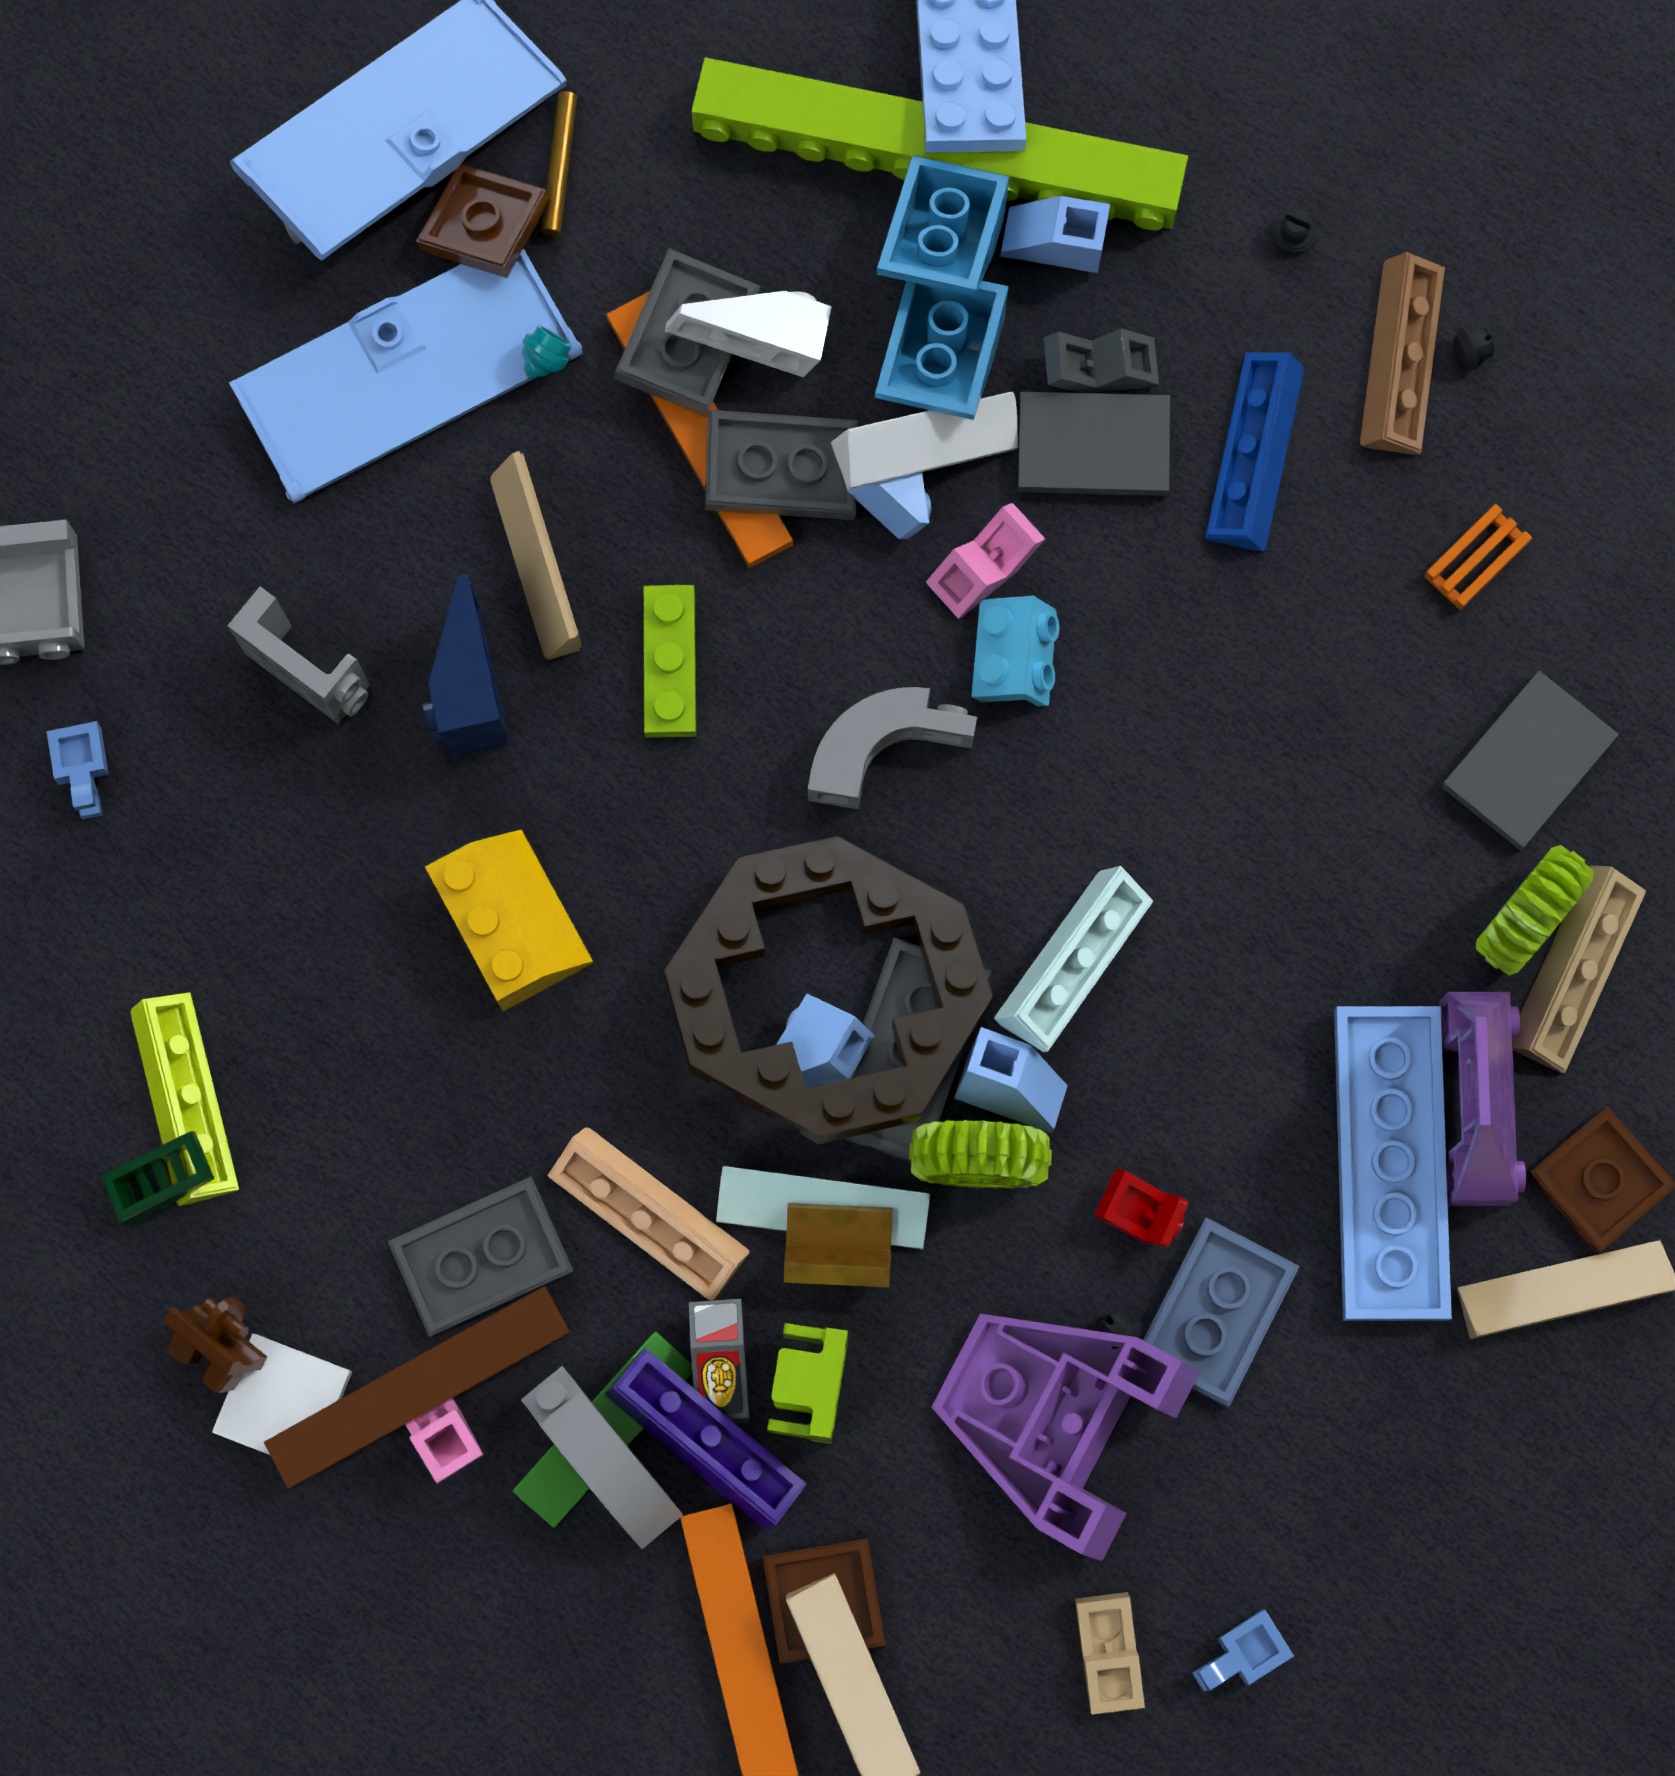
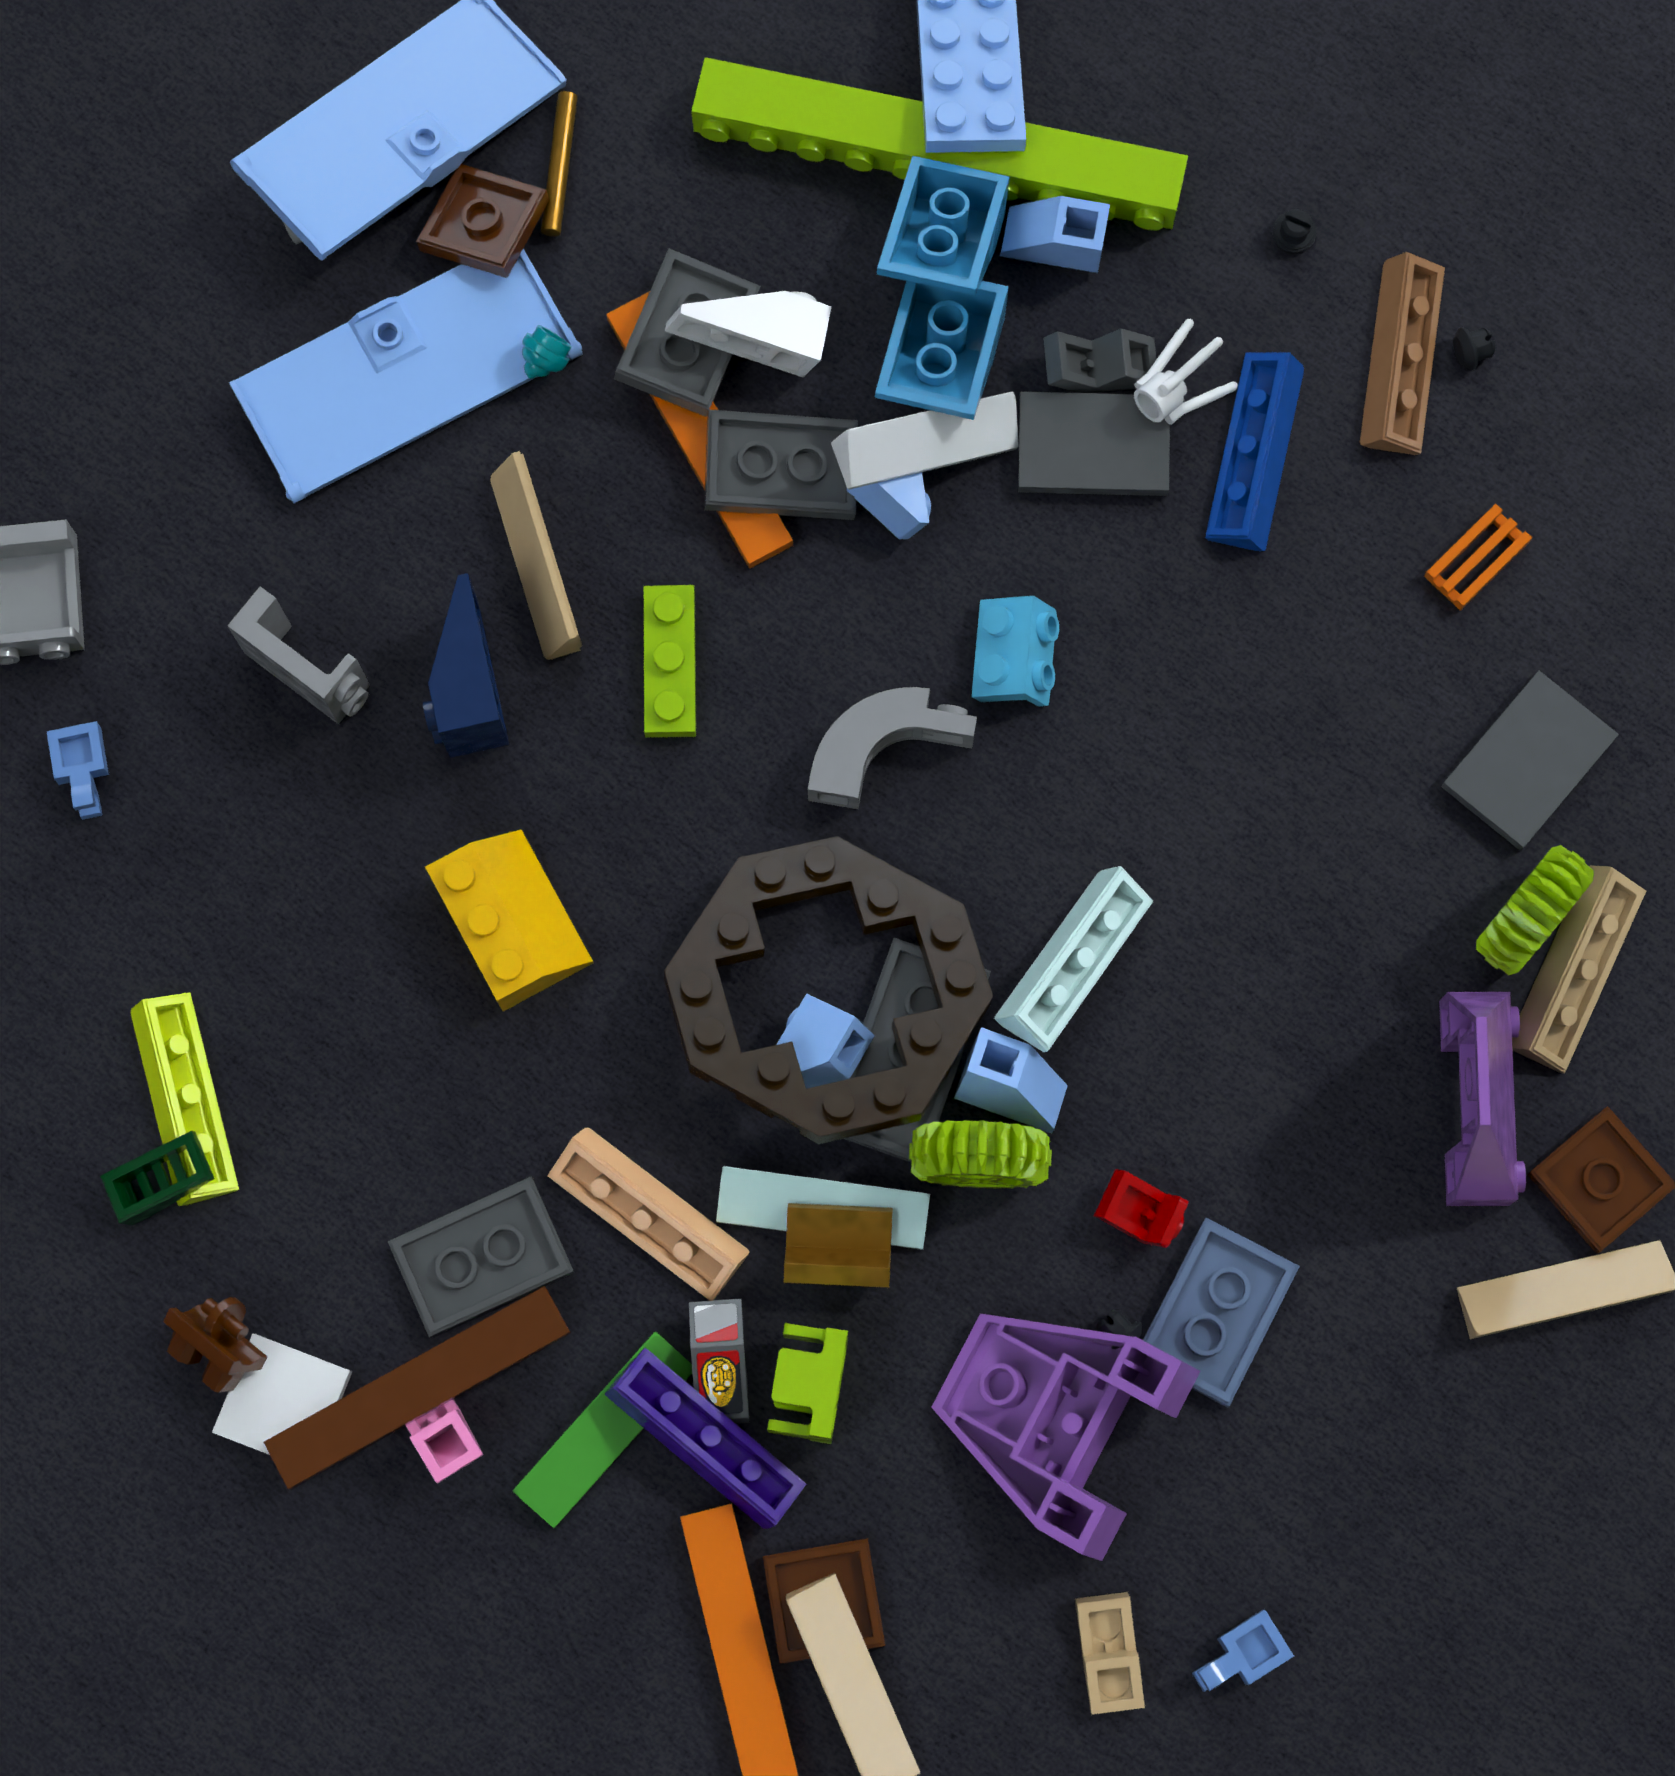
(601, 1458): light grey arch -> none
(986, 562): bright pink slope -> none
(1161, 394): none -> white plant
(1392, 1164): light blue plate -> none

